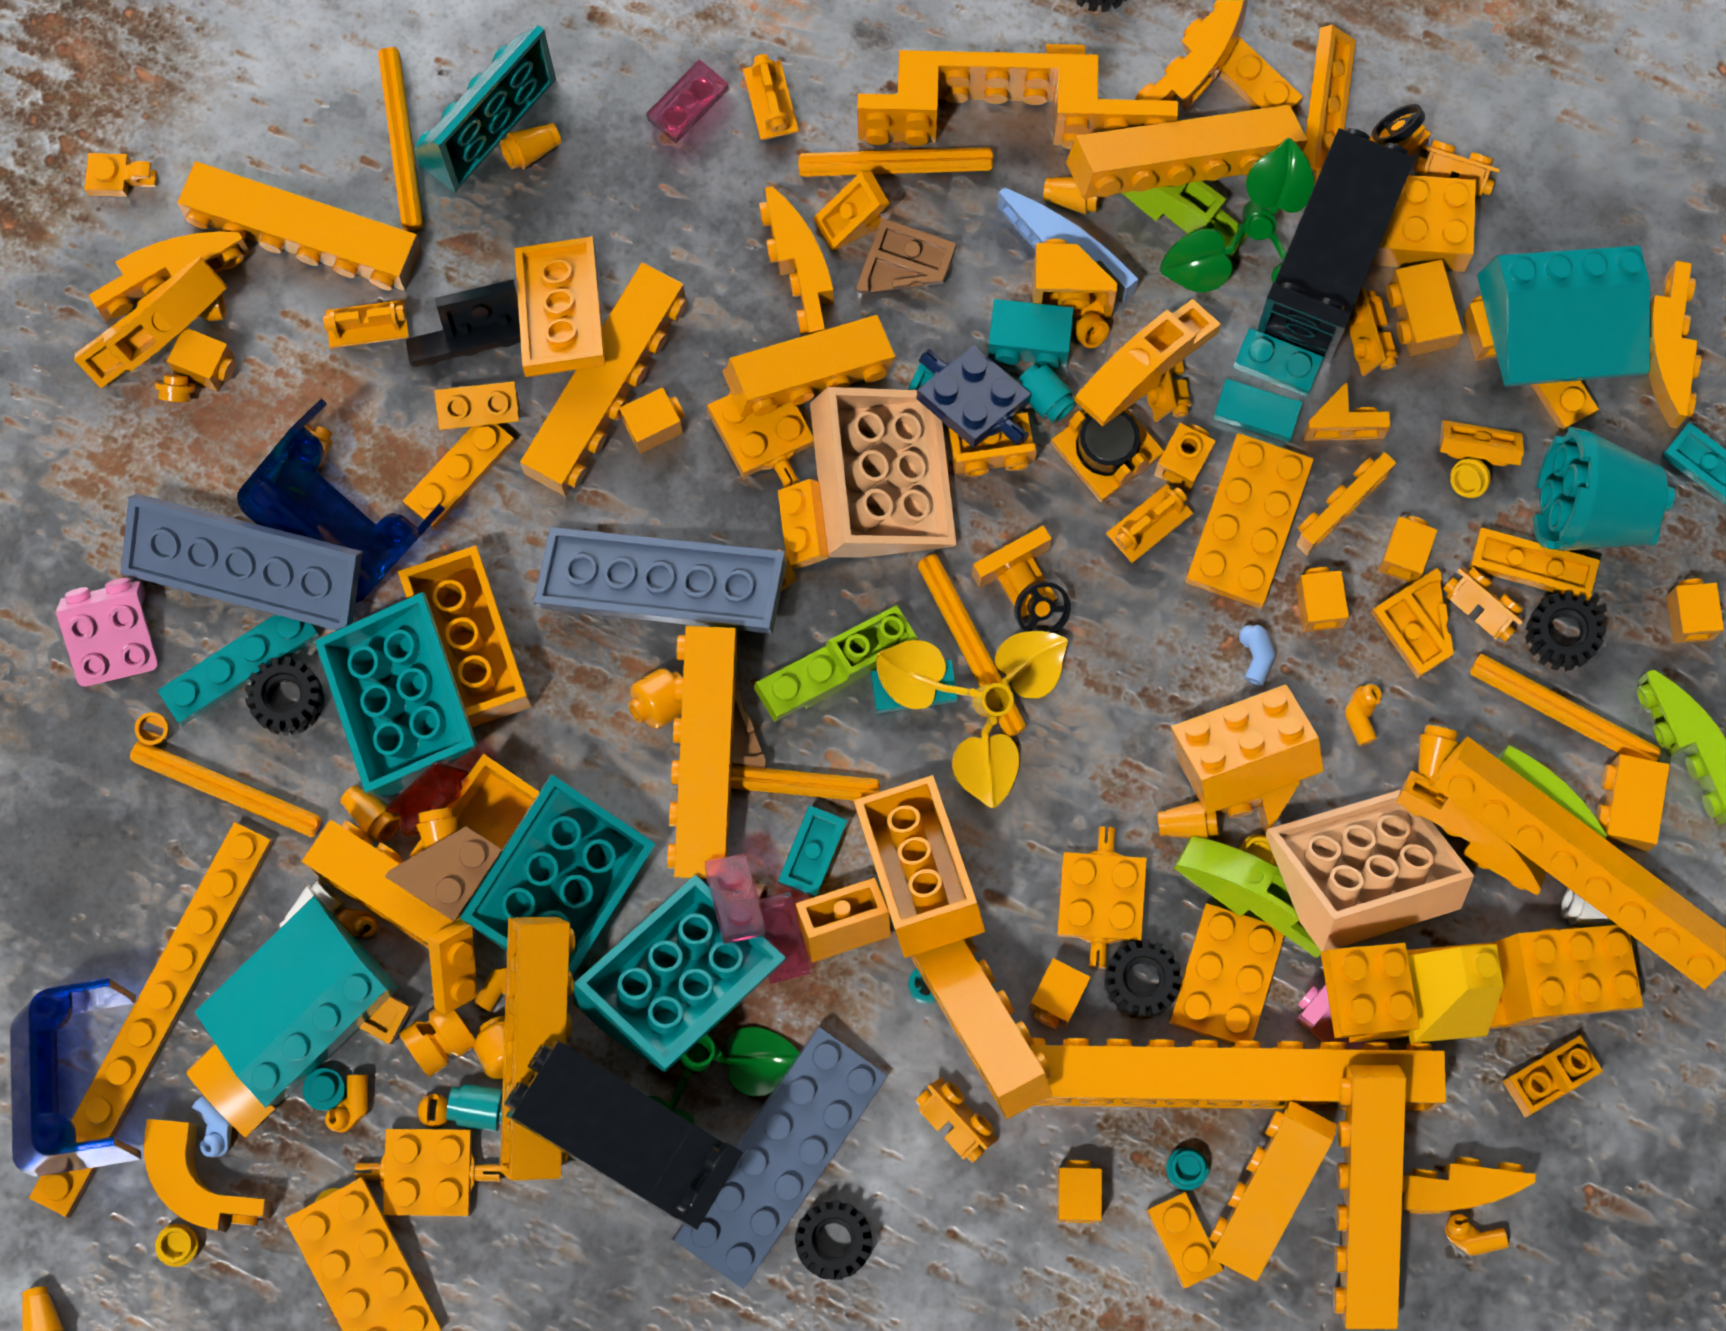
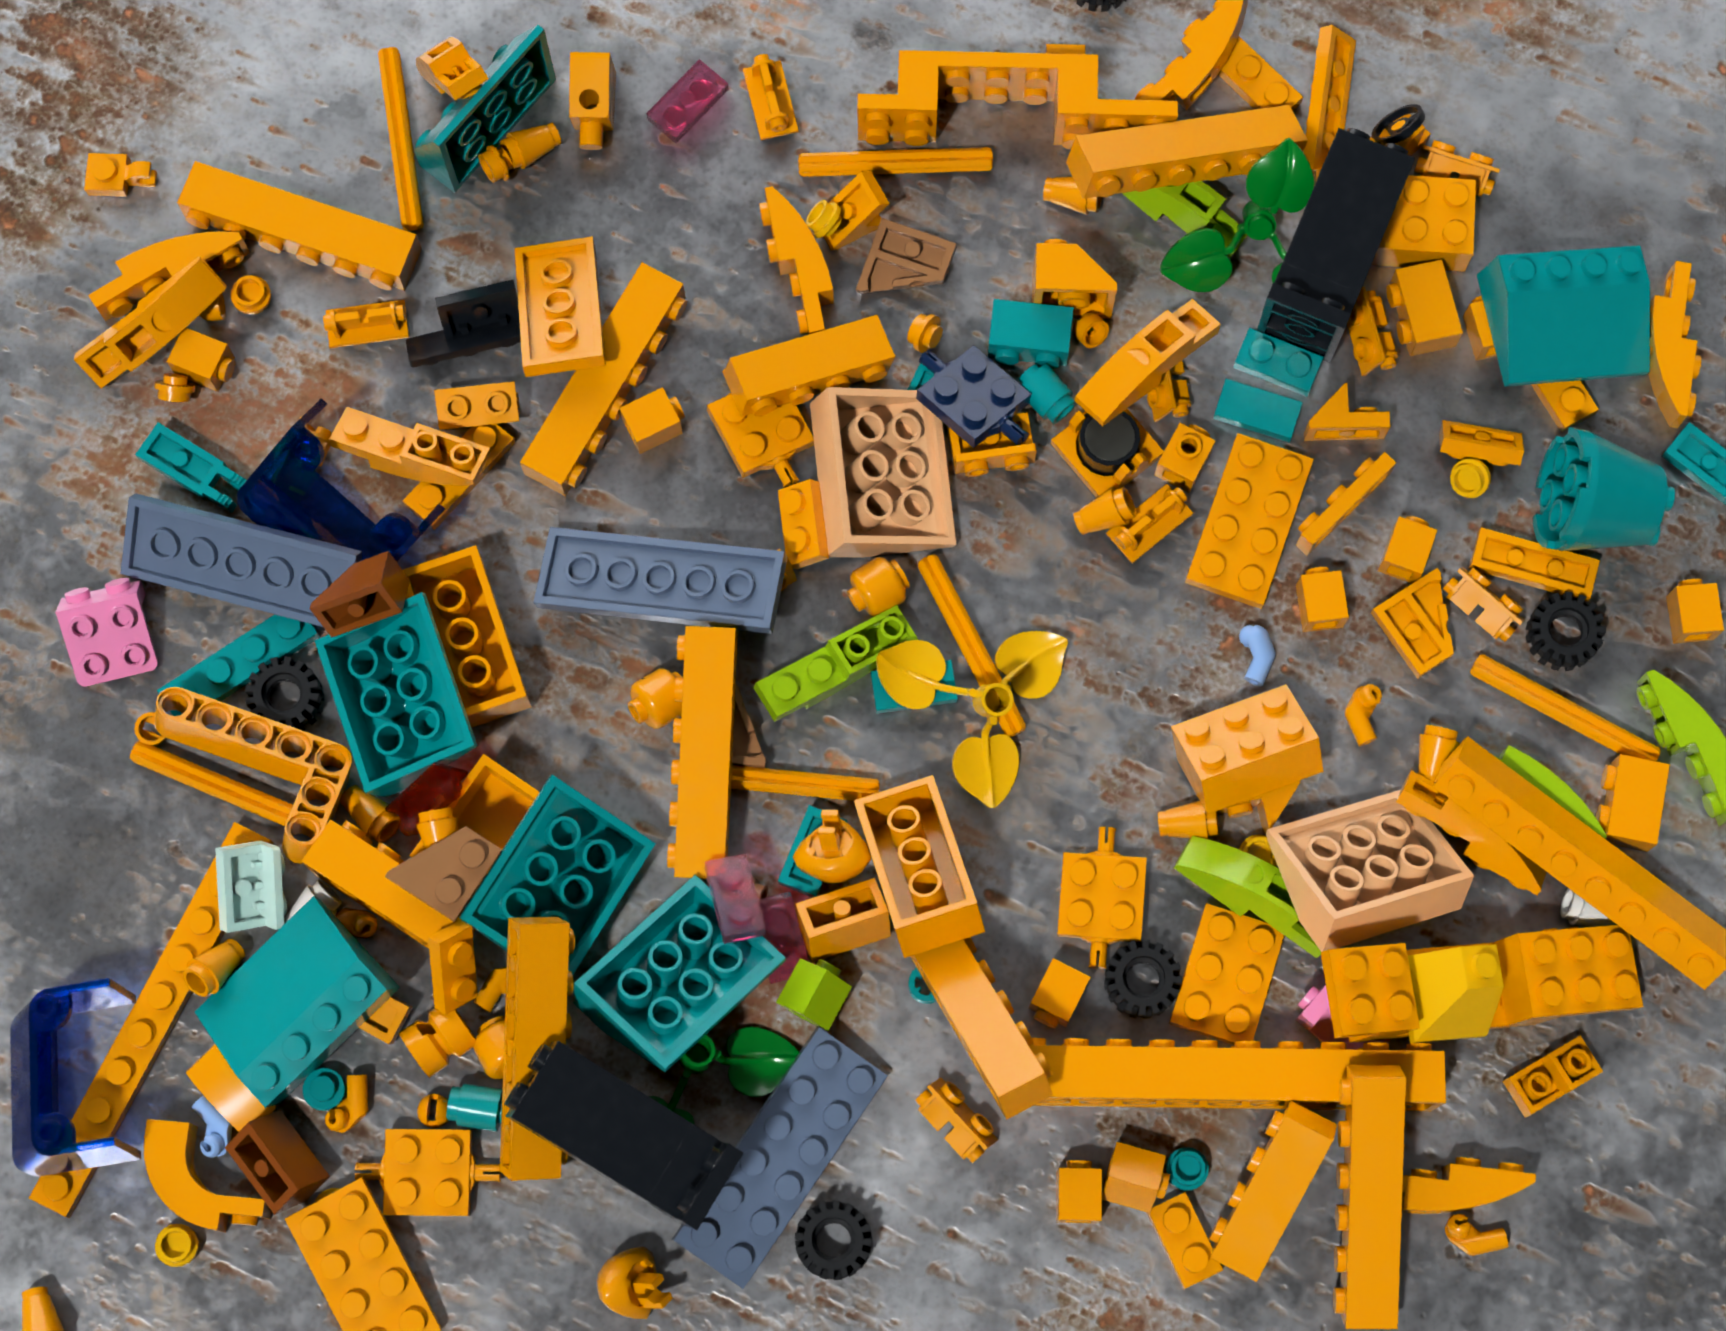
(188, 465): none -> teal hinge
(211, 969): none -> light orange cone
(250, 294): none -> light orange plate
(250, 886): none -> light aqua bracket
(265, 756): none -> light orange beam
(277, 1161): none -> dark orange brick
(362, 595): none -> dark orange slope
(407, 452): none -> light orange slope
(451, 69): none -> light orange slope
(495, 163): none -> light orange plate
(592, 84): none -> light orange torso
(630, 1284): none -> light orange piece
(814, 993): none -> lime brick
(824, 218): none -> yellow plate
(832, 851): none -> light orange piece
(878, 586): none -> light orange head
(925, 332): none -> light orange plate
(1023, 580): light orange piece -> none
(1040, 224): light blue slope -> none
(1105, 512): none -> light orange cone
(1135, 1177): none -> light orange brick

